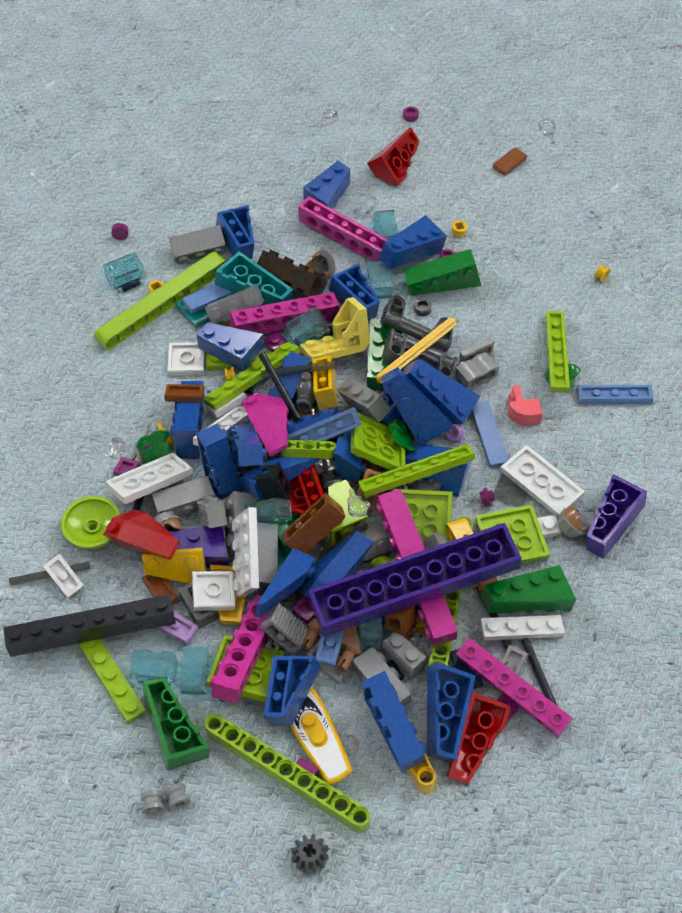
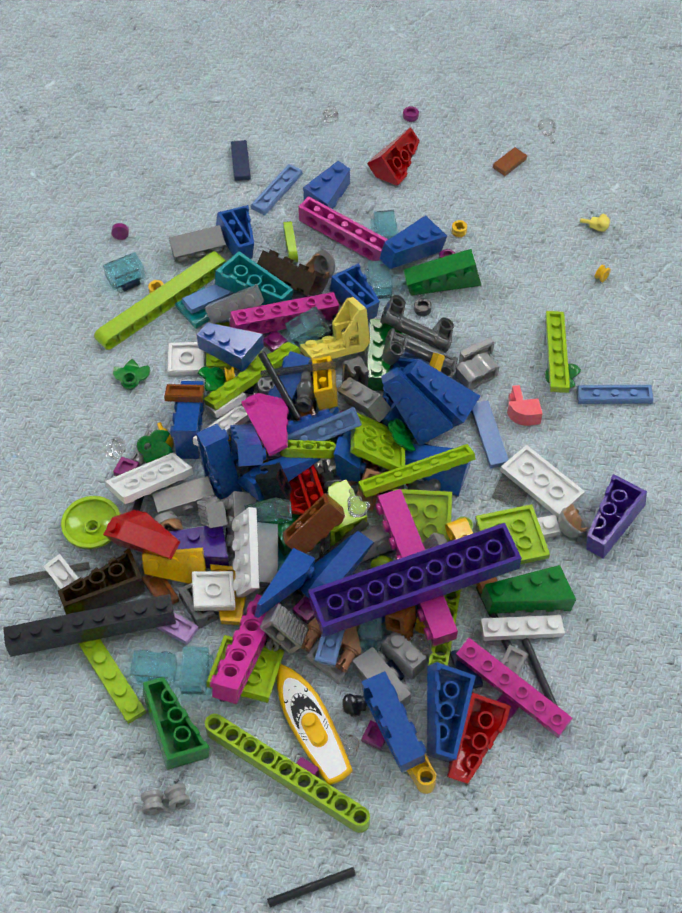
(104, 586): none -> dark brown wedge
(132, 373): none -> green plate
(213, 377): none -> green plate
(240, 160): none -> dark blue tile
(265, 383): none -> light grey wheel
(276, 189): none -> medium blue tile
(288, 687): blue wedge -> none
(290, 241): none -> lime beam
(310, 887): none -> black bar
(318, 857): dark grey gear -> none
(353, 704): none -> black piece
(356, 370): none -> dark grey hinge
(373, 736): none -> magenta plate
(420, 347): yellow axle -> none
(437, 361): none -> yellow tile
(456, 434): lavender plate -> none
(487, 497): magenta plate -> none
(598, 223): none -> light yellow piece

